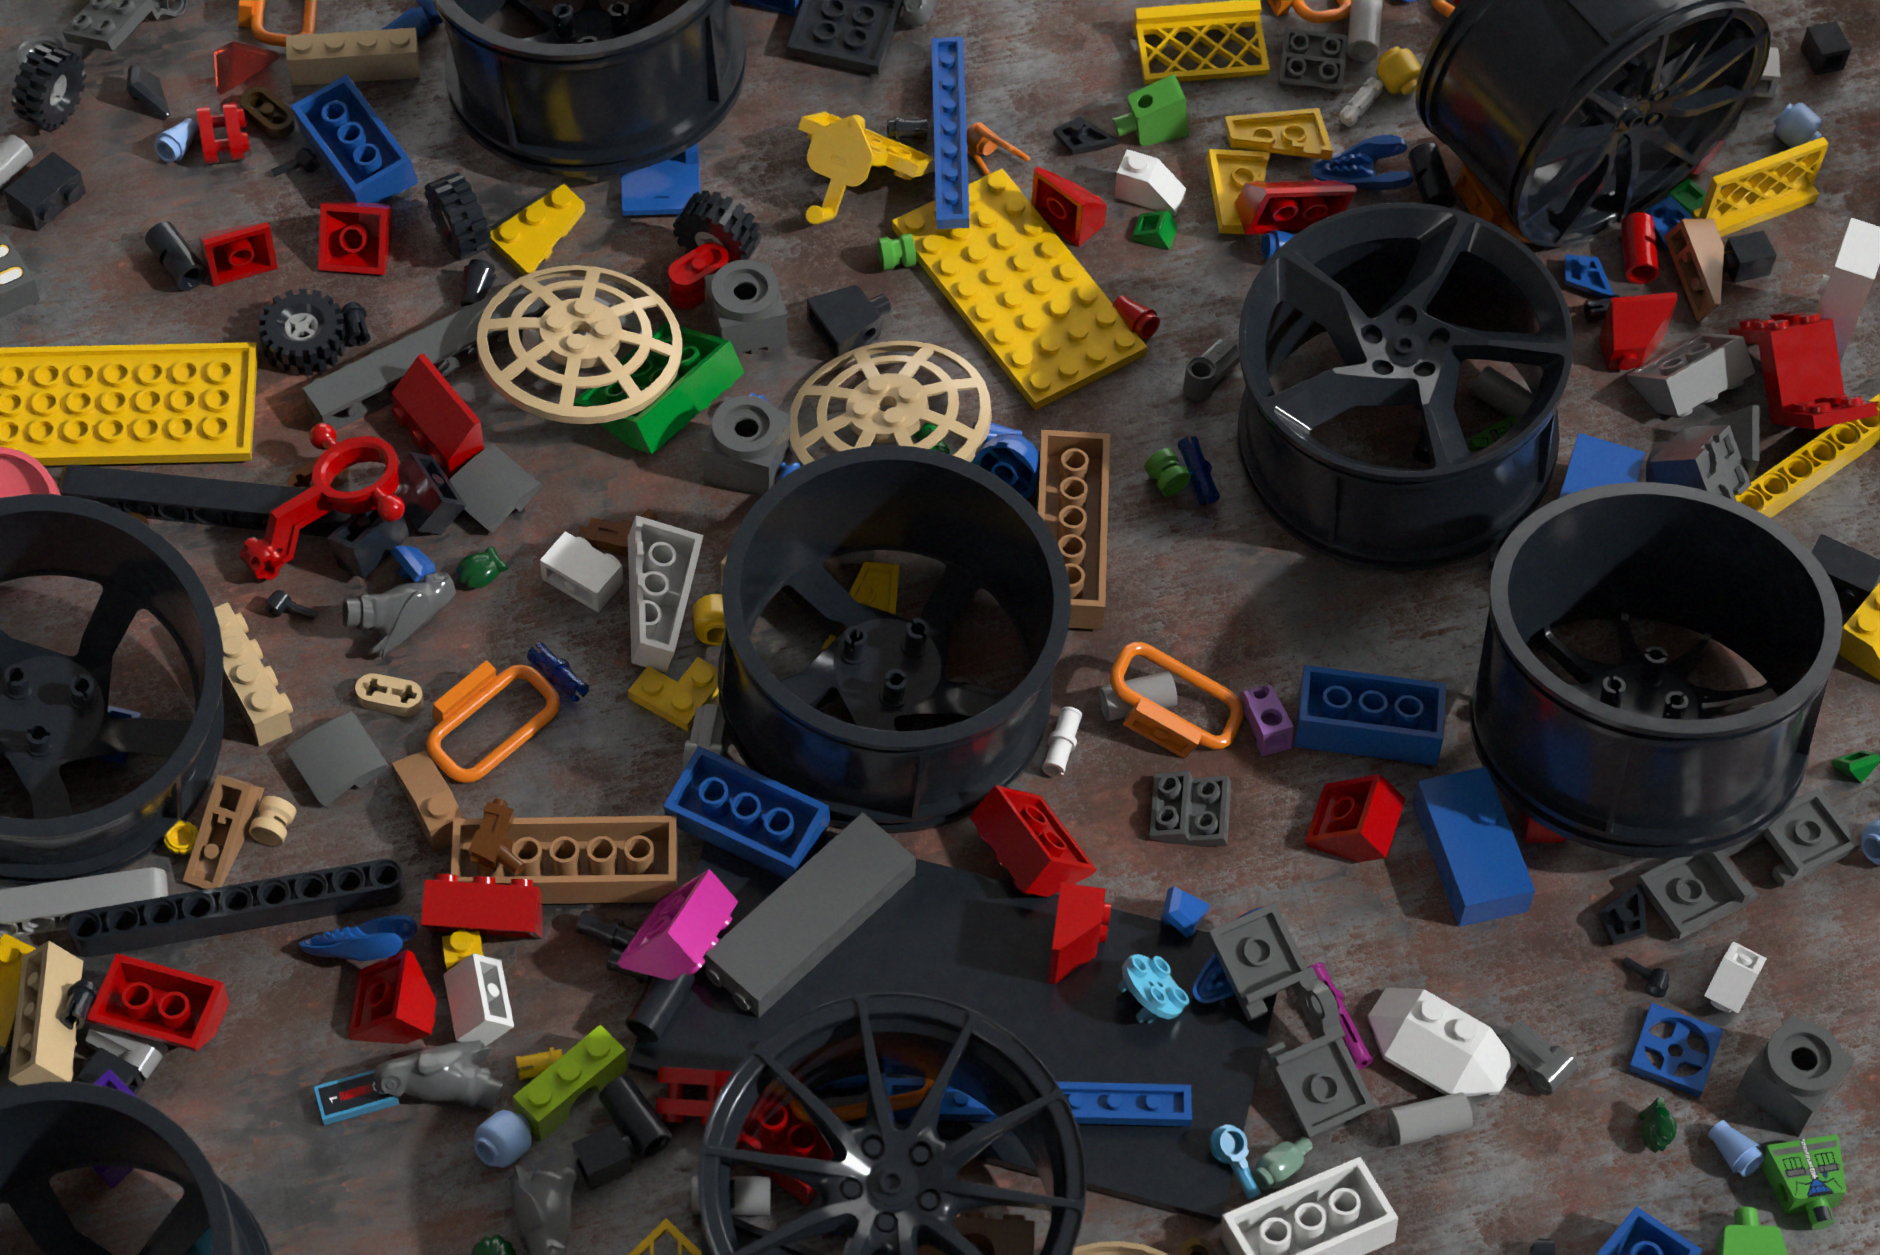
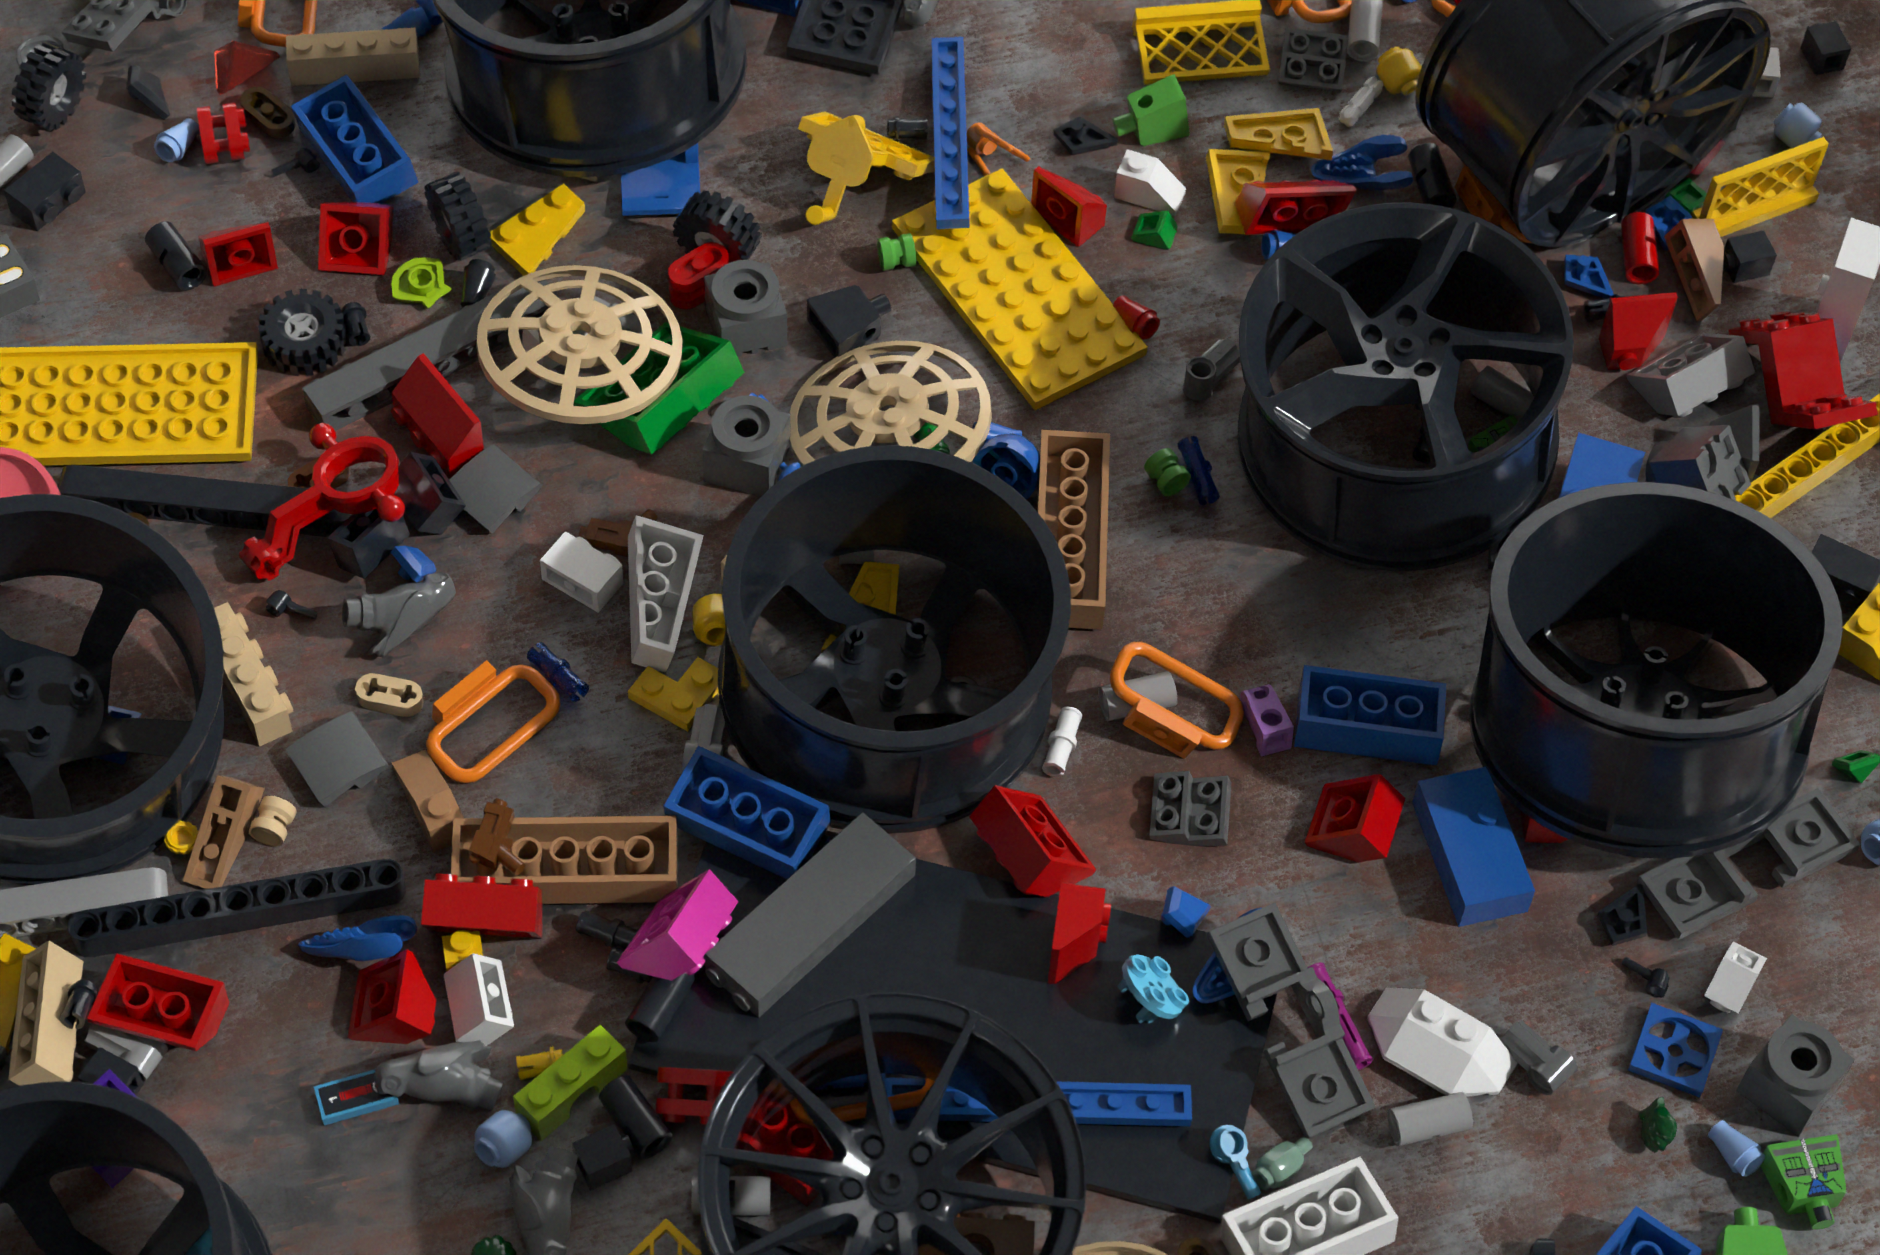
(419, 282): none -> lime animal
(480, 568): dark green animal -> none

